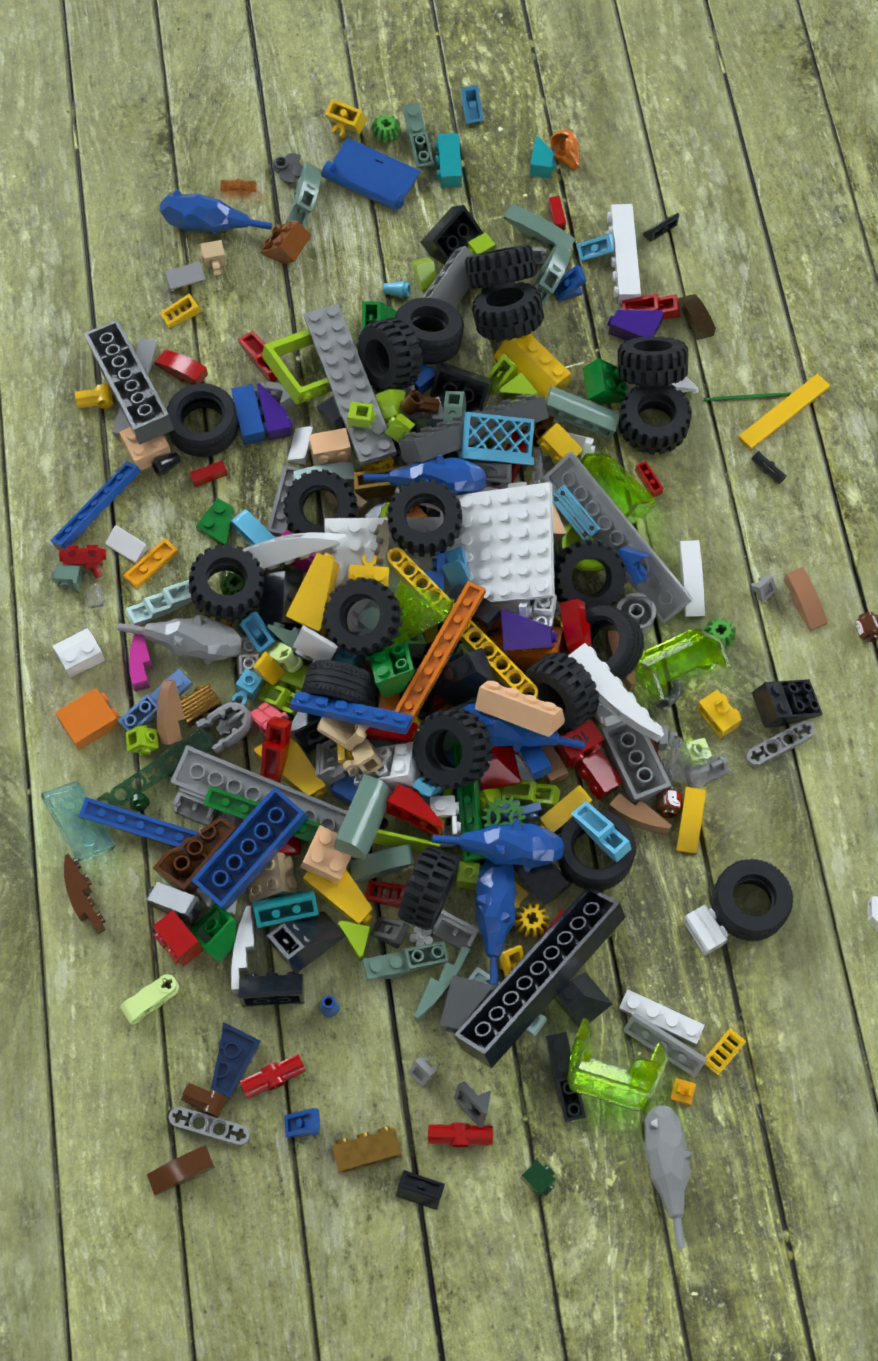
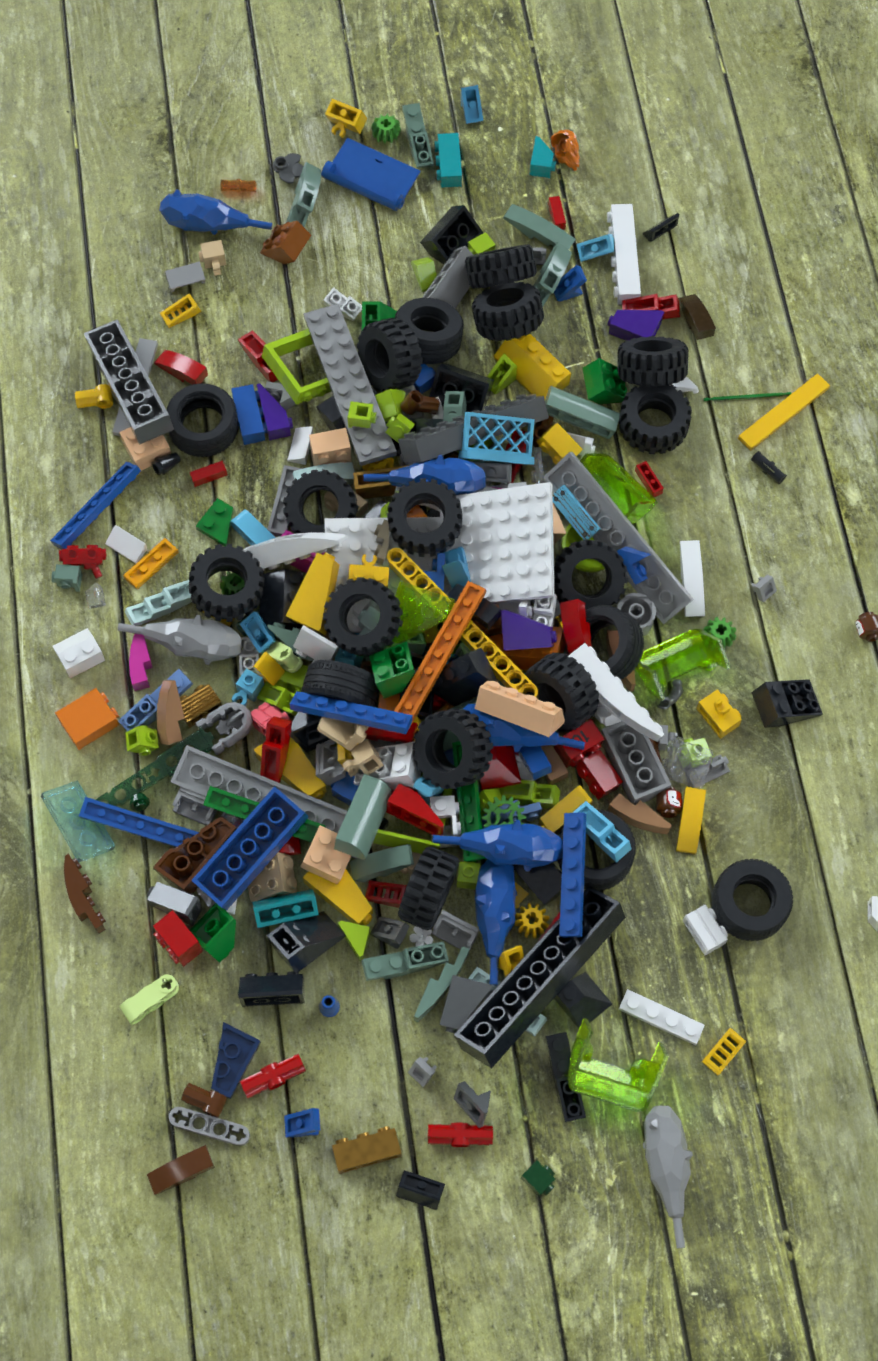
(243, 944): white slope -> none
(349, 307): none -> white slope
(397, 289): medium azure cone -> none
(517, 386): lime slope -> none
(573, 875): none -> blue plate
(678, 1052): light grey plate -> none
(683, 1091): light orange tile -> none
(778, 741): light grey beam -> none
(805, 598): nougat slope -> none

